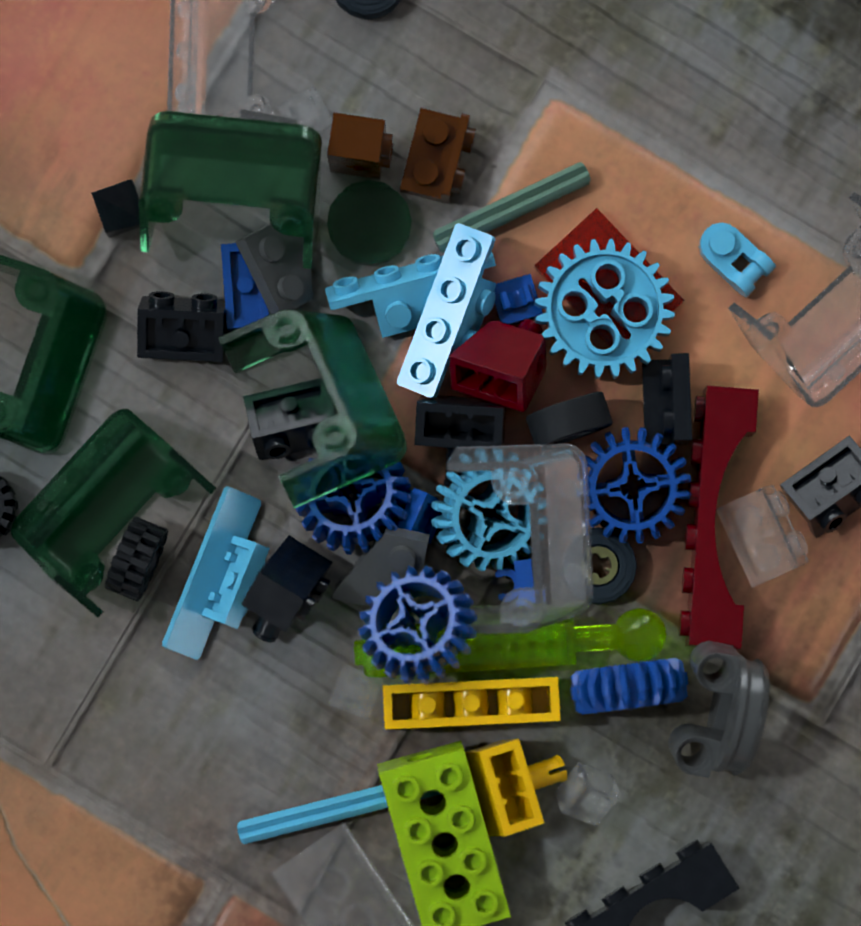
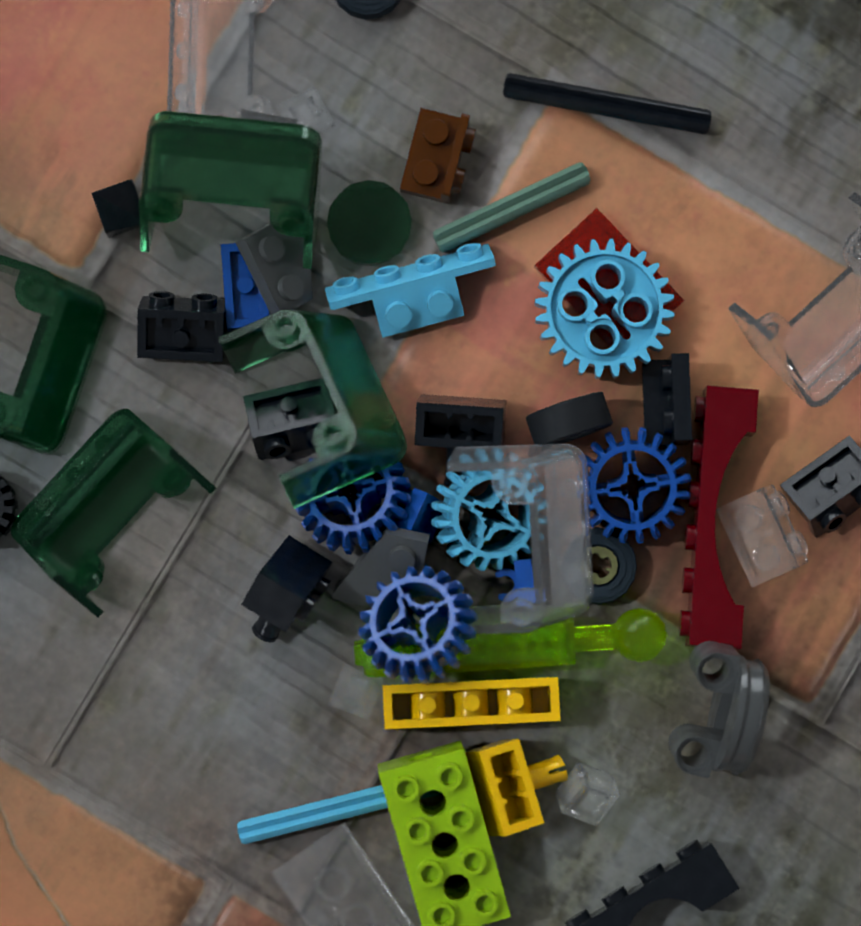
(136, 558): black tyre -> none
(219, 575): medium azure bracket -> none
(359, 146): reddish brown brick -> none
(452, 310): bracket -> none
(501, 363): dark red torso -> none
(516, 300): blue tile -> none
(607, 103): none -> black axle
(629, 686): blue gear -> none
(722, 246): medium azure plate -> none

